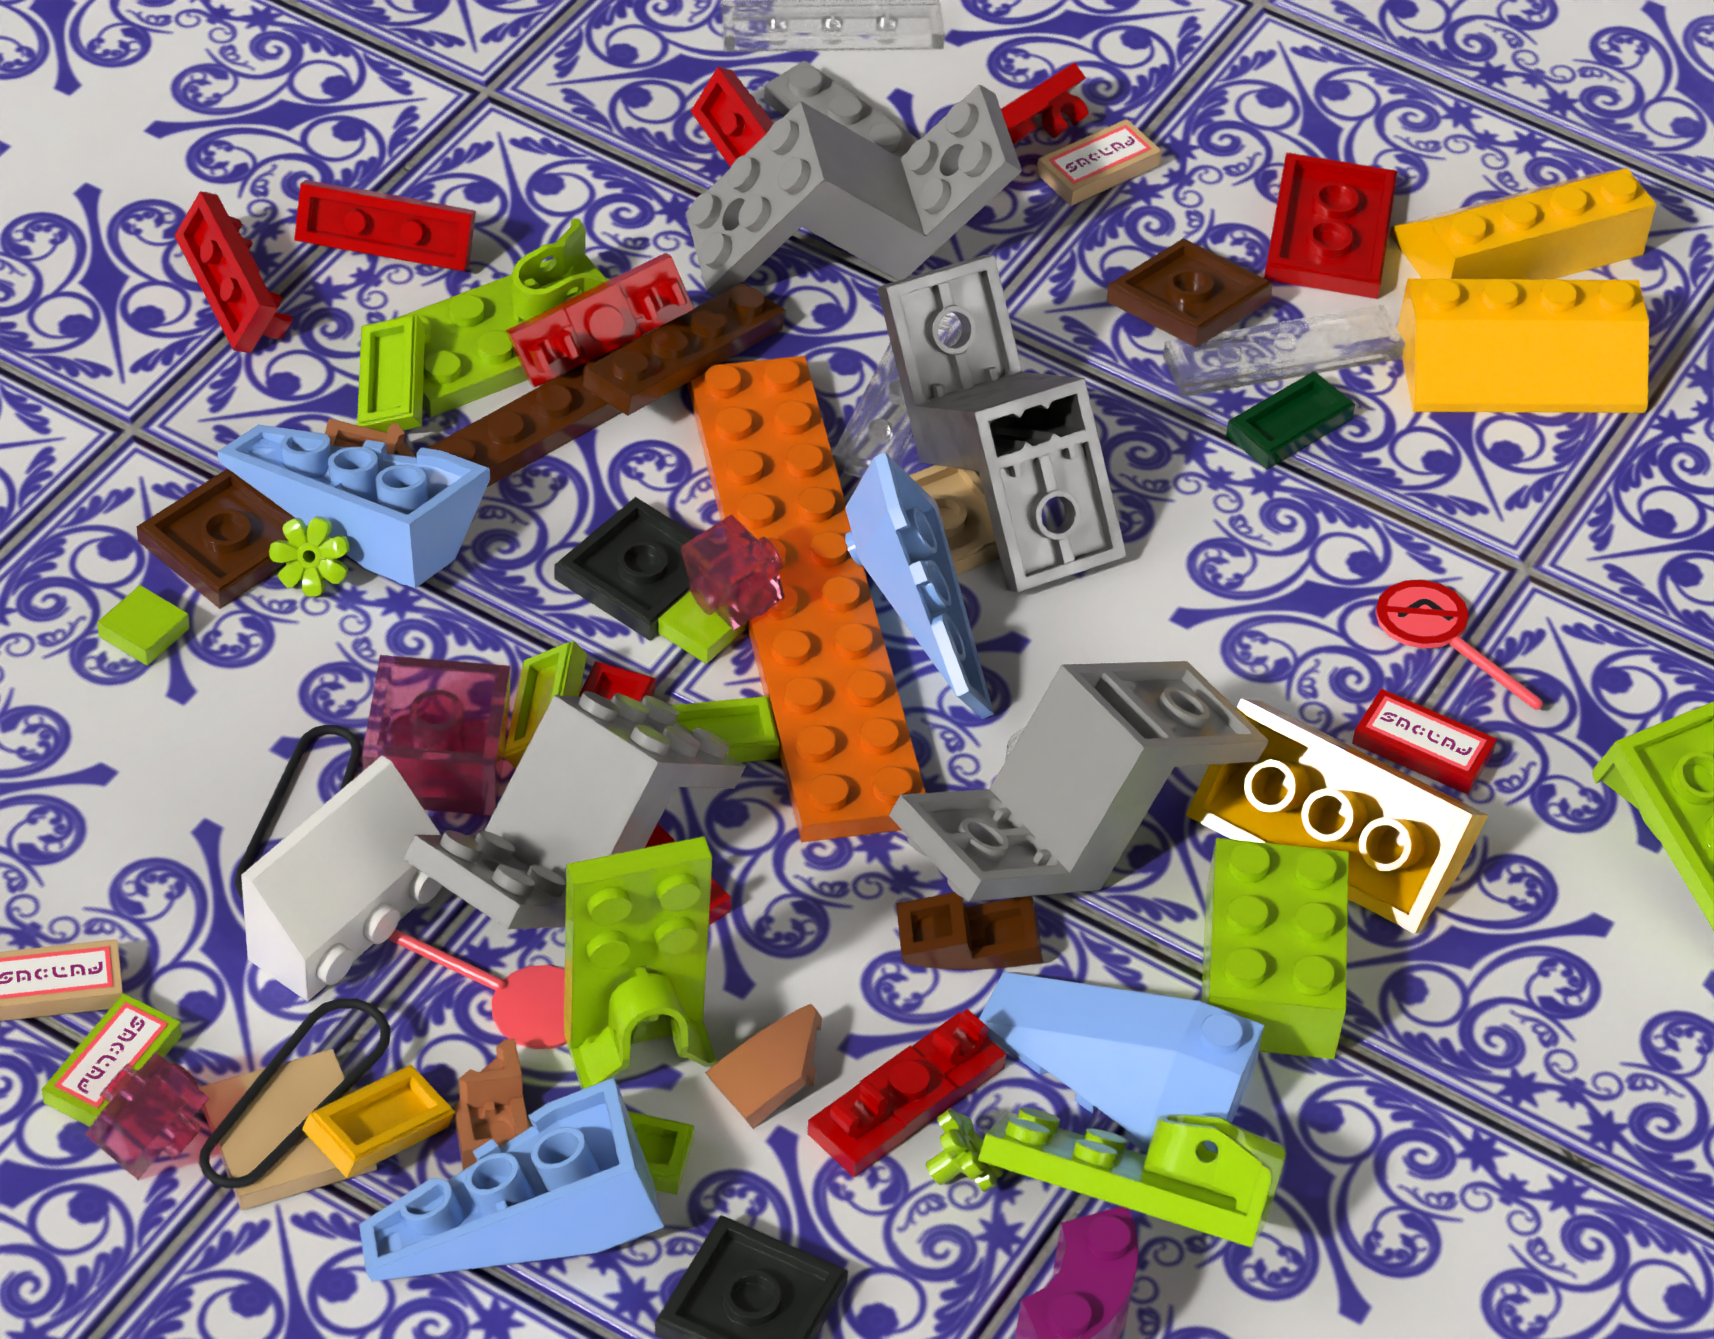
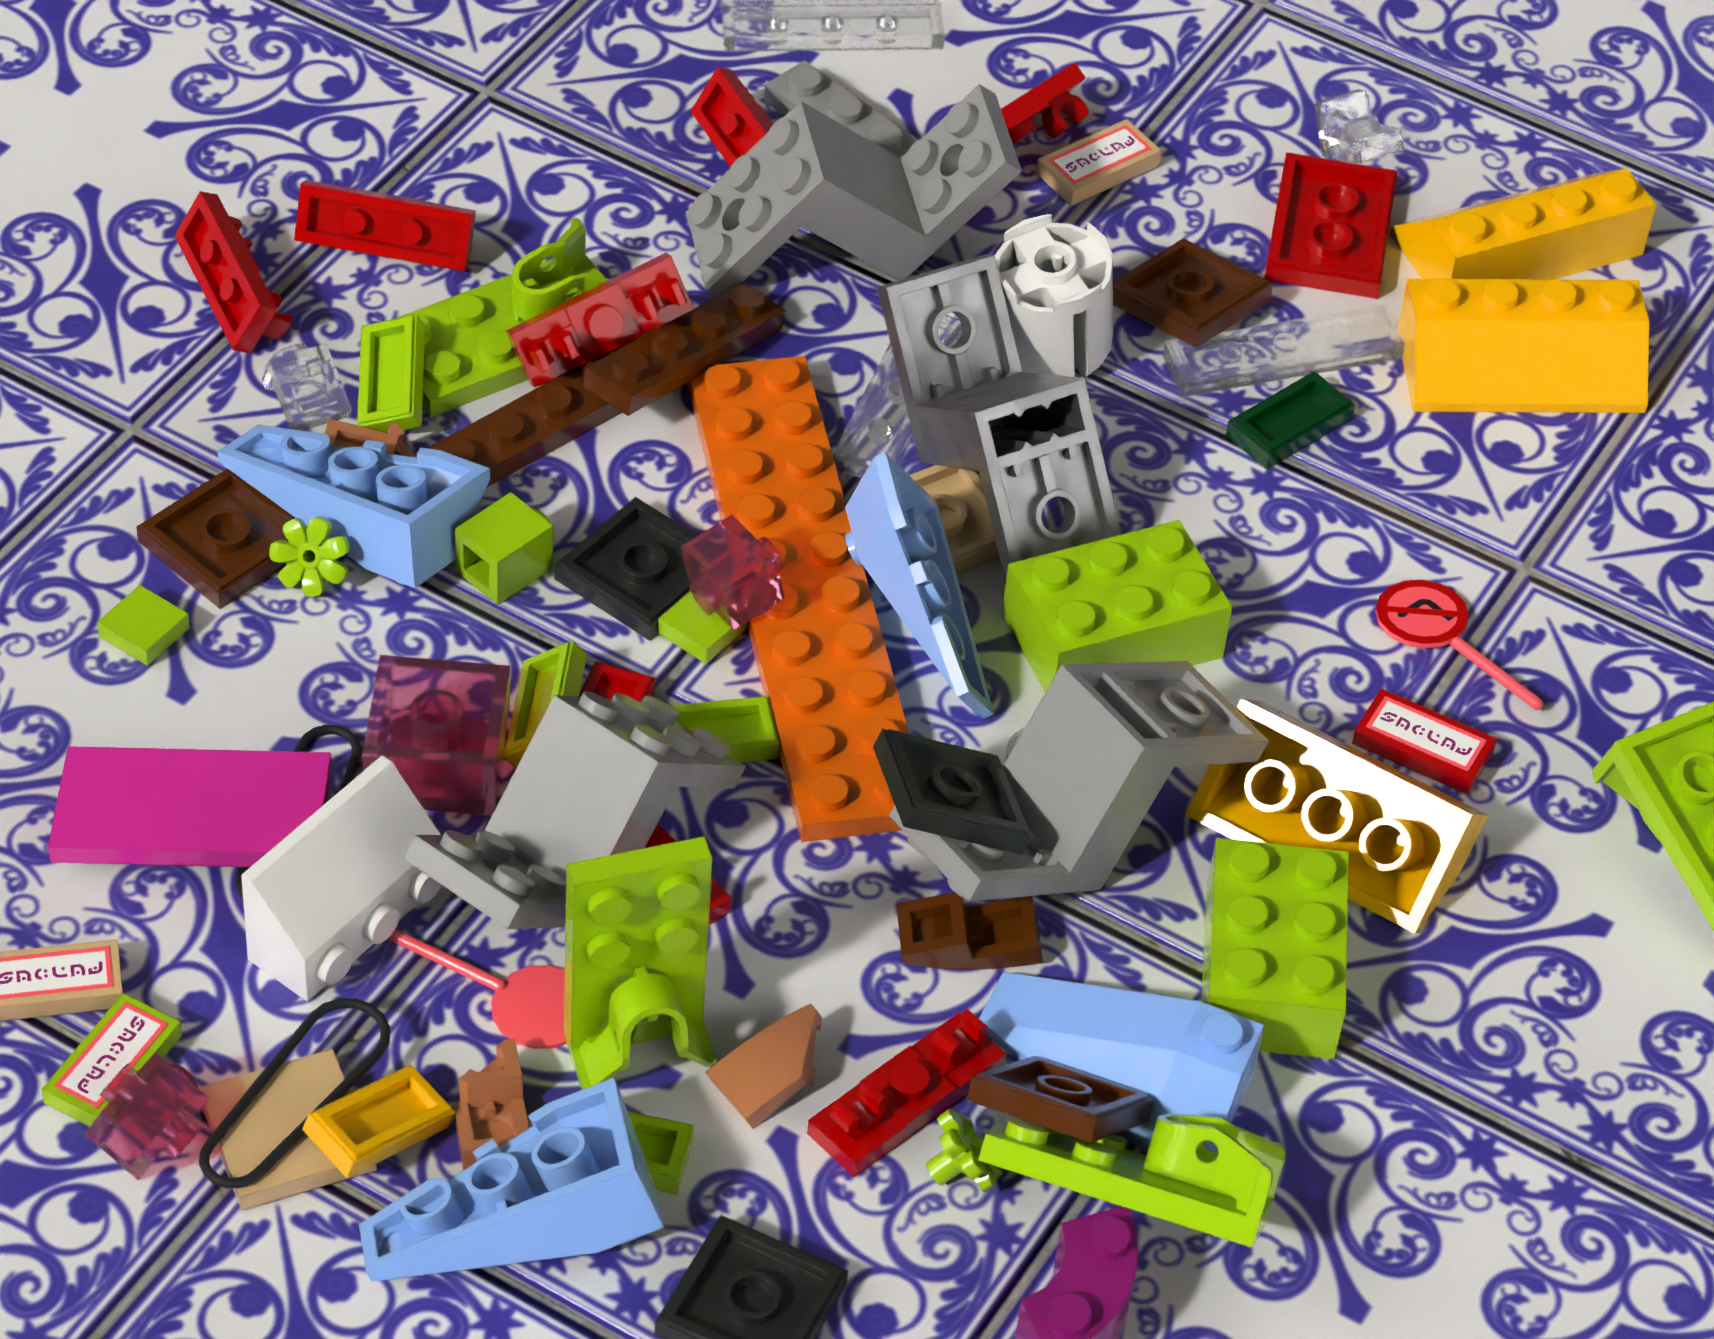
(182, 804): none -> dark pink tile
(307, 386): none -> clear bracket
(504, 548): none -> lime brick
(951, 791): none -> pearl dark grey tile
(1058, 295): none -> white cylinder
(1061, 1098): none -> reddish brown tile
(1117, 603): none -> lime brick
(1351, 132): none -> clear bracket

